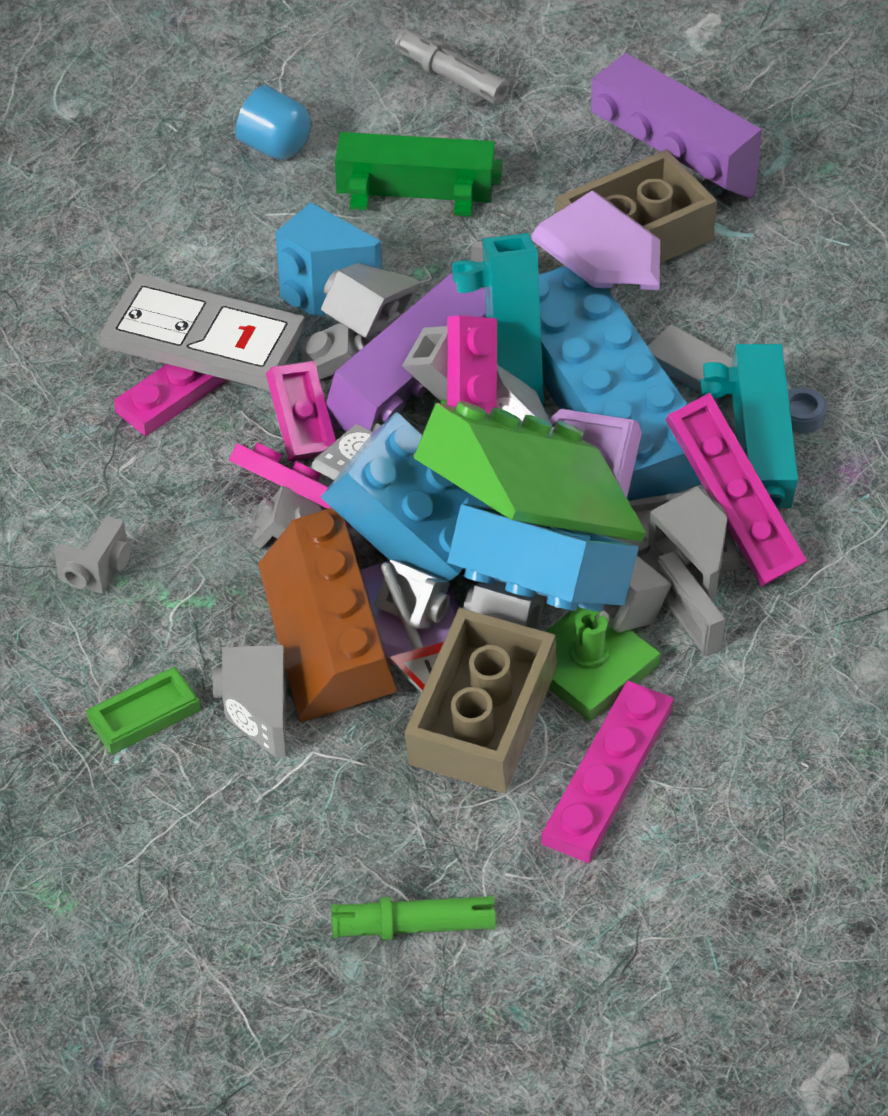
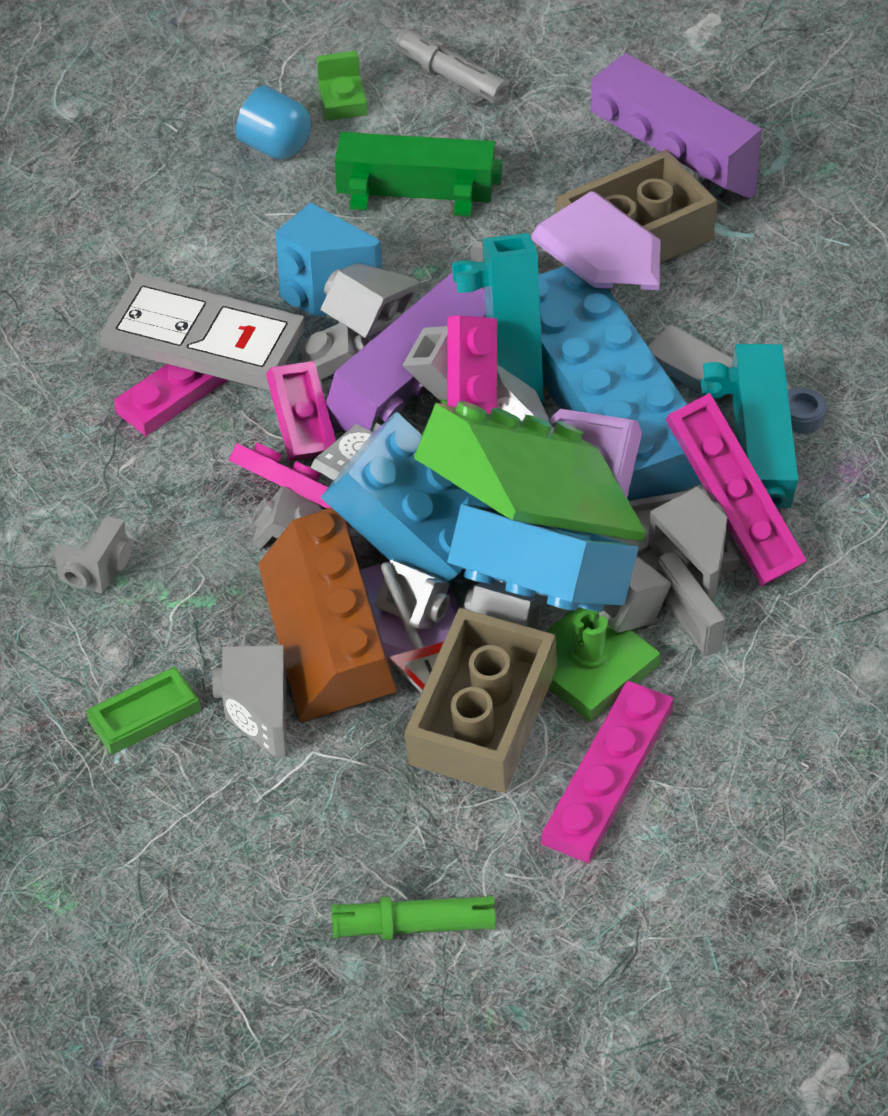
(340, 85): none -> bright green bracket

